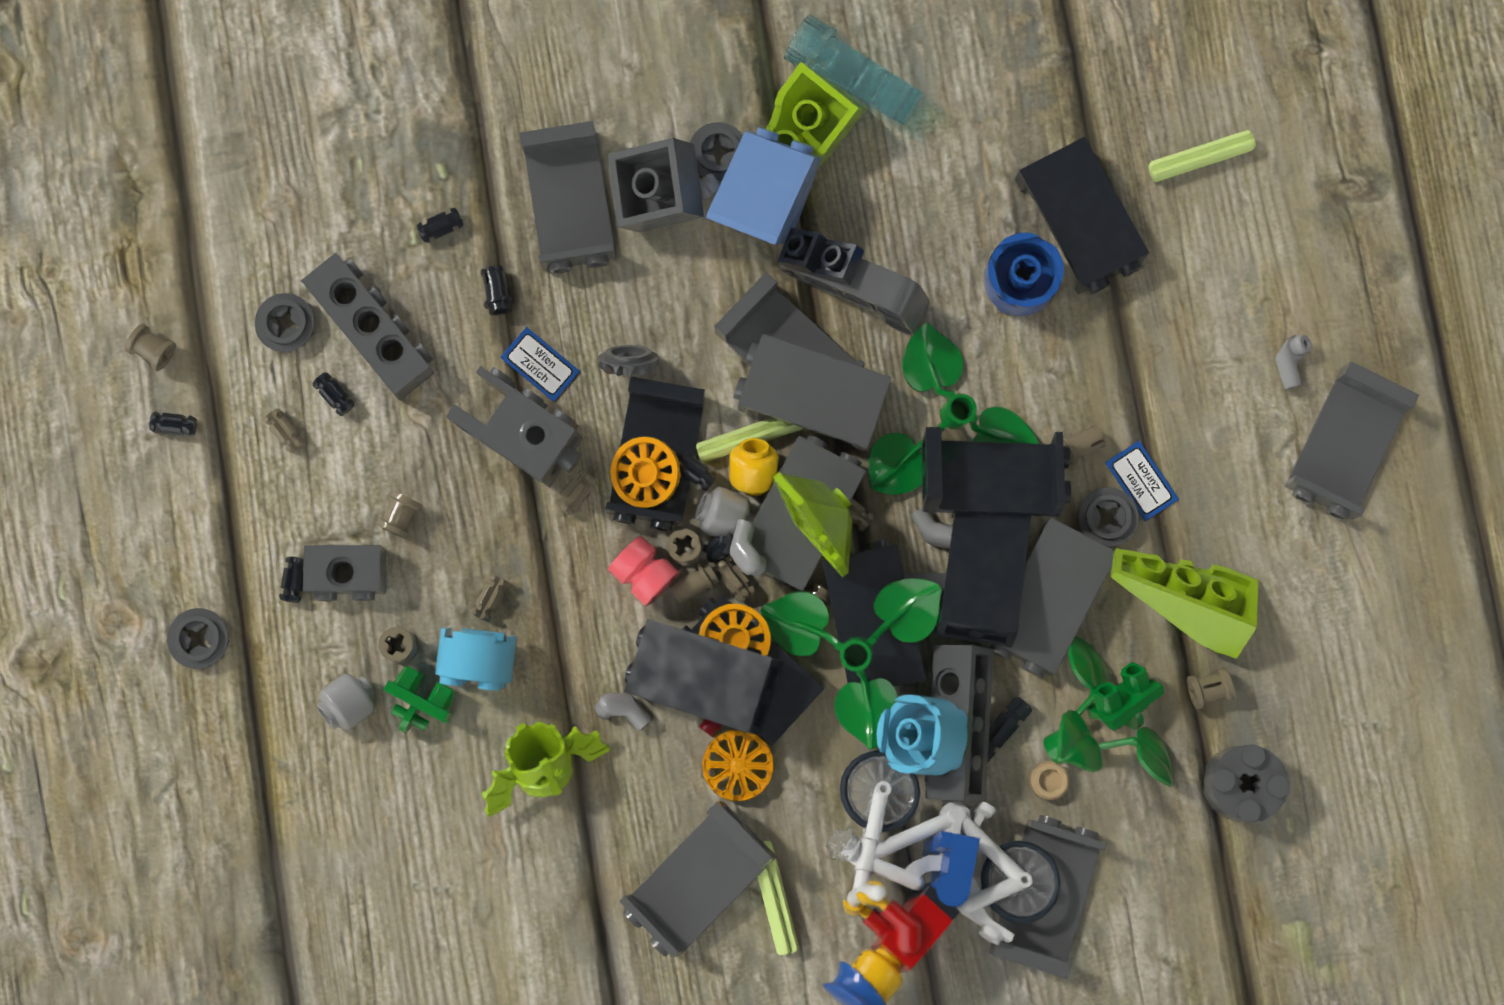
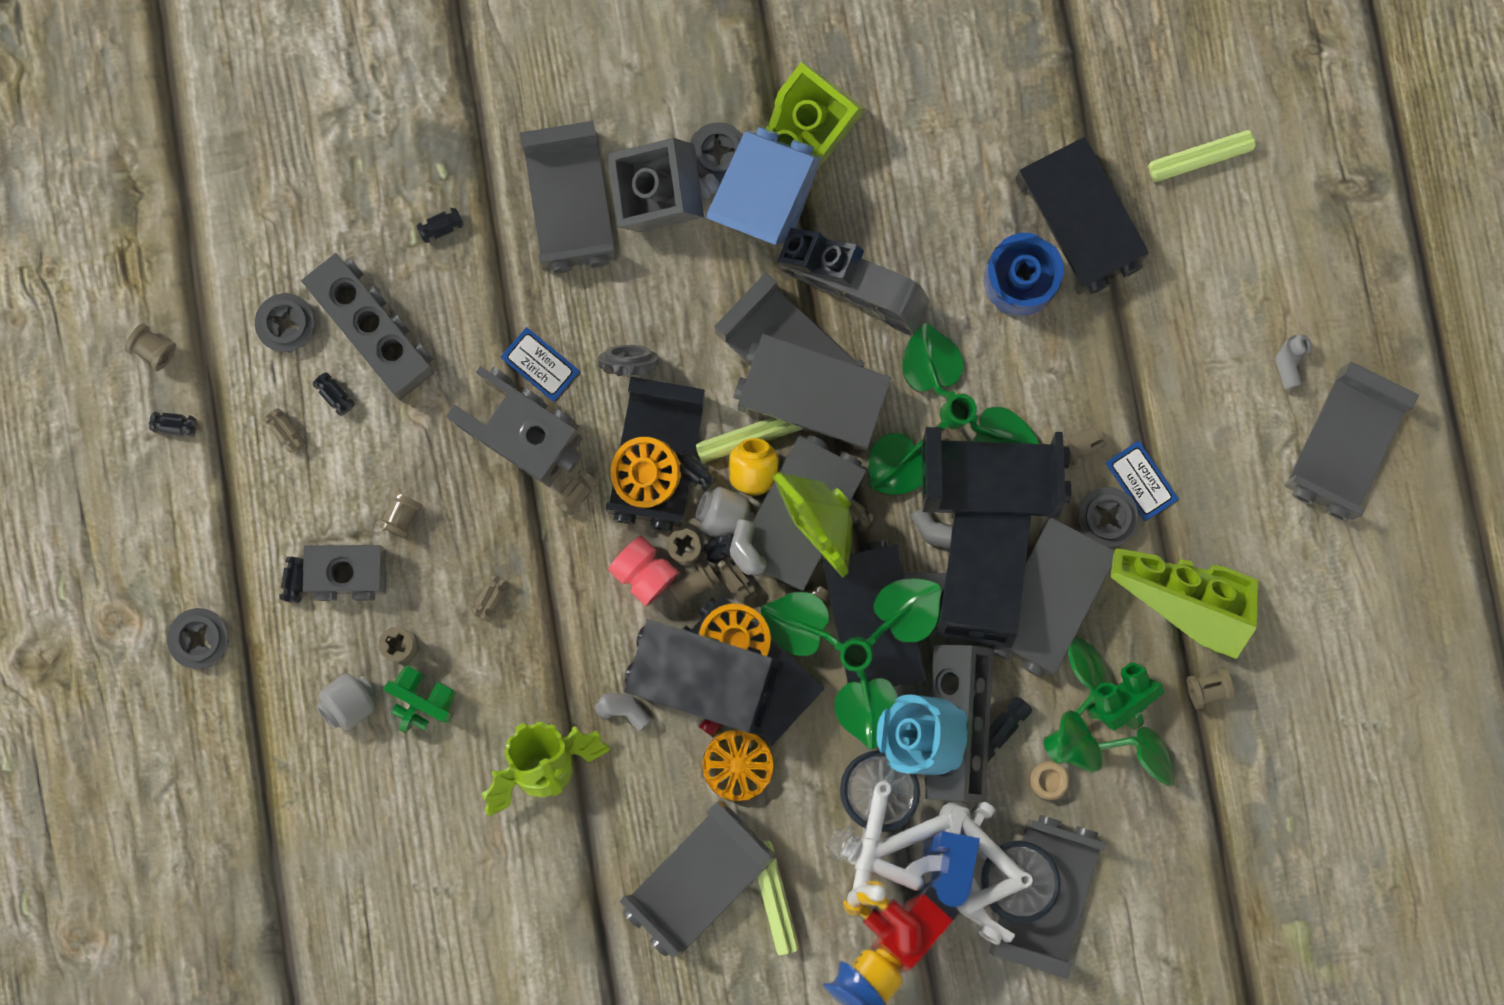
(475, 657): medium azure brick -> none
(496, 290): black pin -> none
(820, 49): clear light blue beam -> none
(1267, 789): dark grey brick -> none

